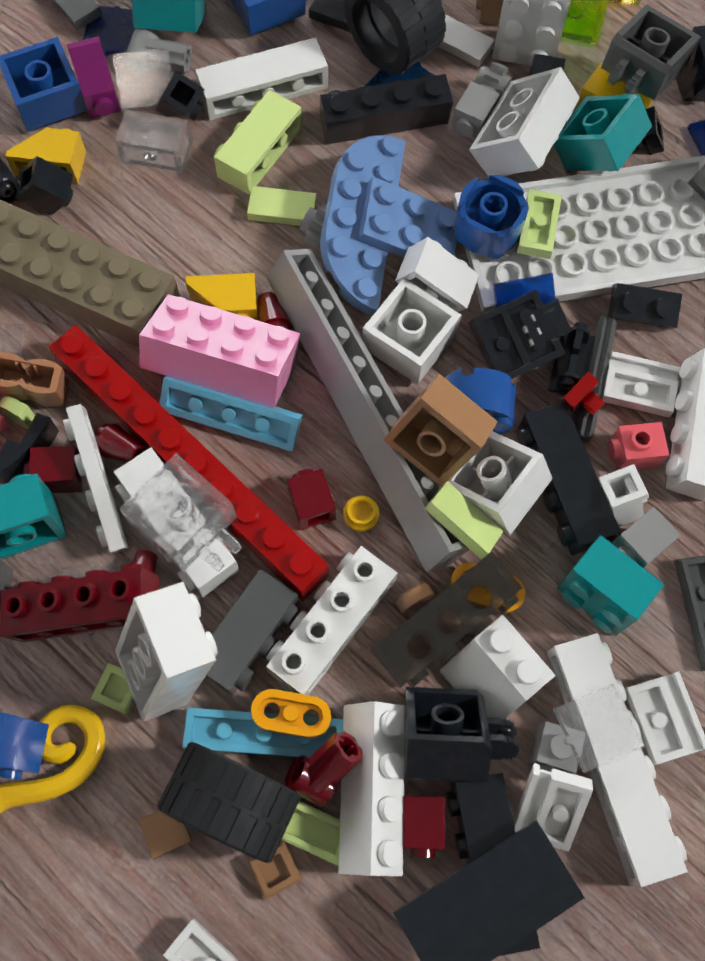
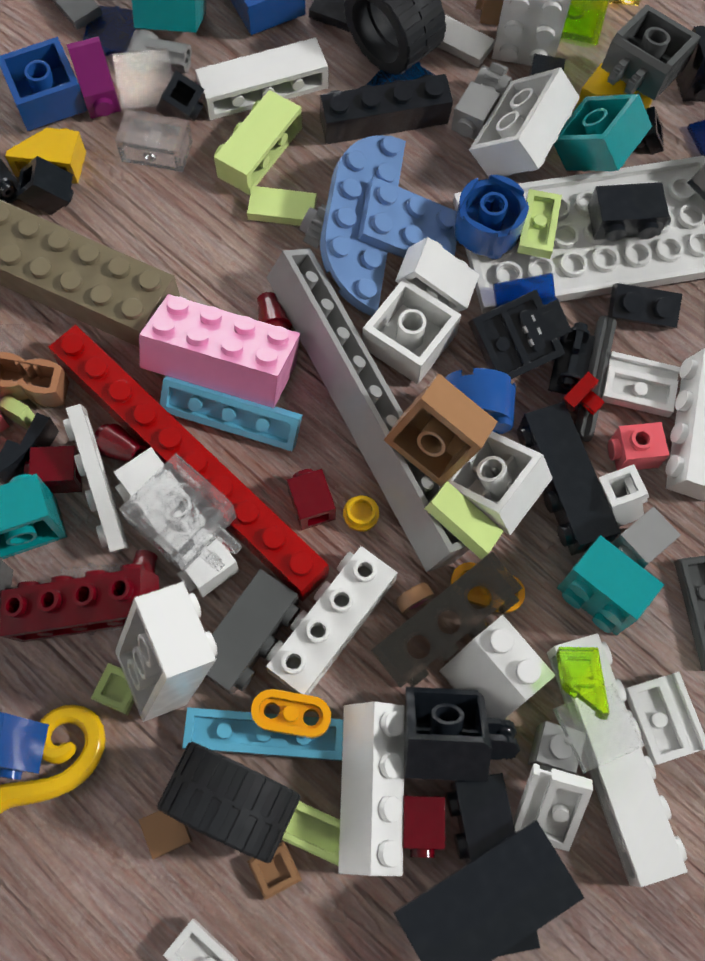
(226, 292): yellow slope -> none
(319, 774): dark red piece -> none
(583, 677): none -> clear neon green tile
(628, 211): none -> black brick

